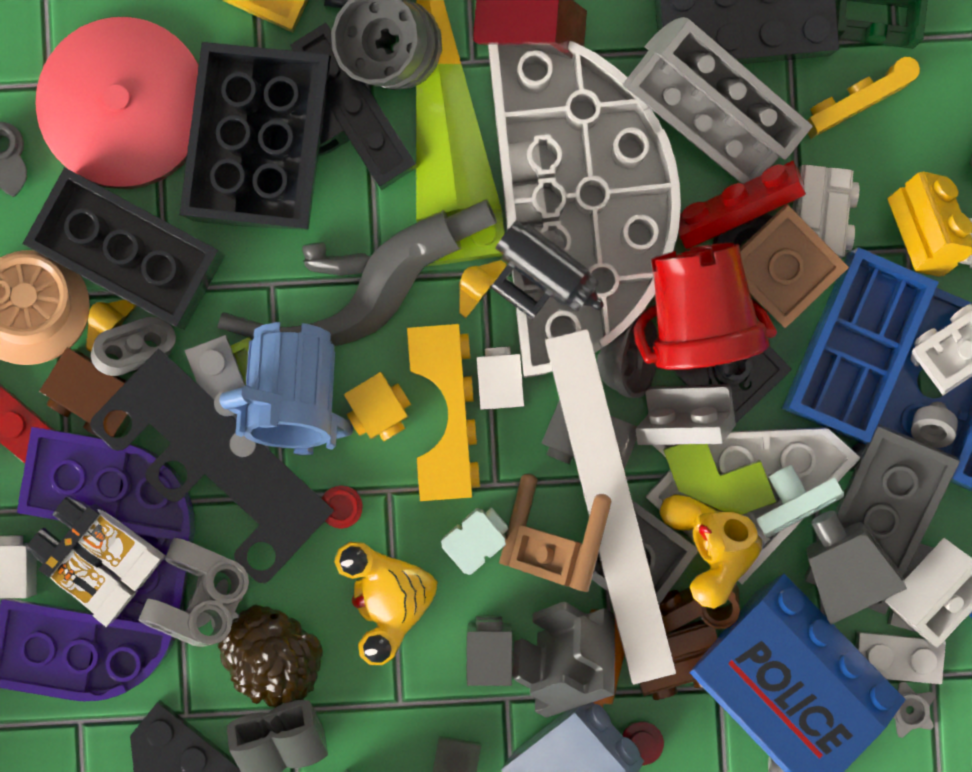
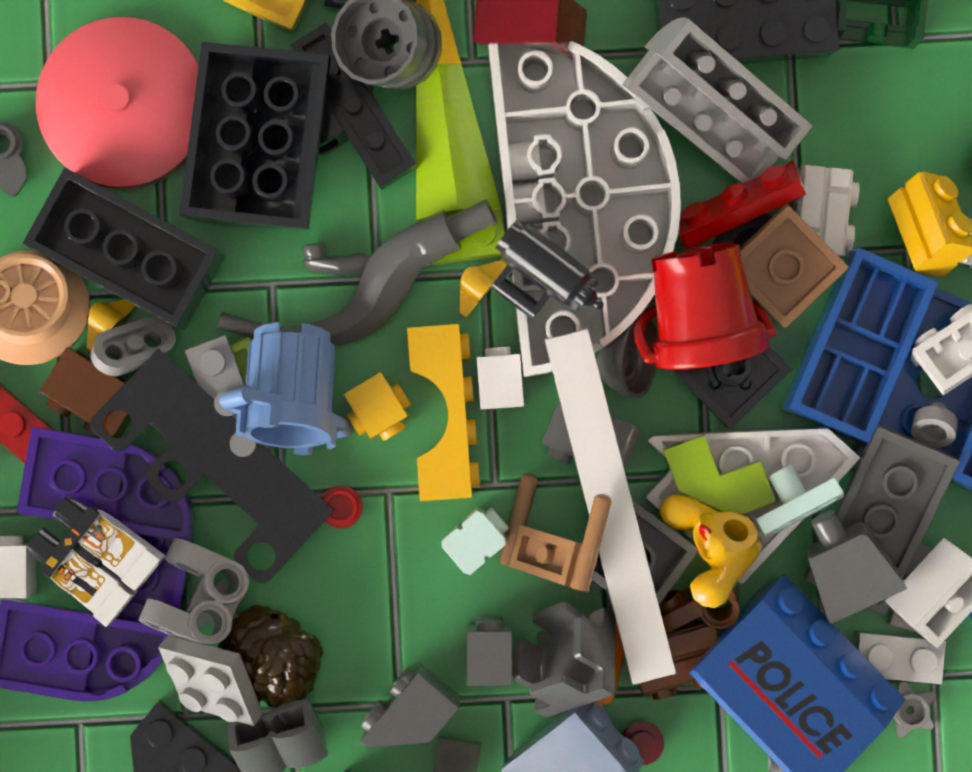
(211, 680): none -> light grey plate
(387, 594): yellow head -> none
(413, 714): none -> dark grey slope
(687, 415): light grey bracket -> none
(862, 96): yellow plate -> none

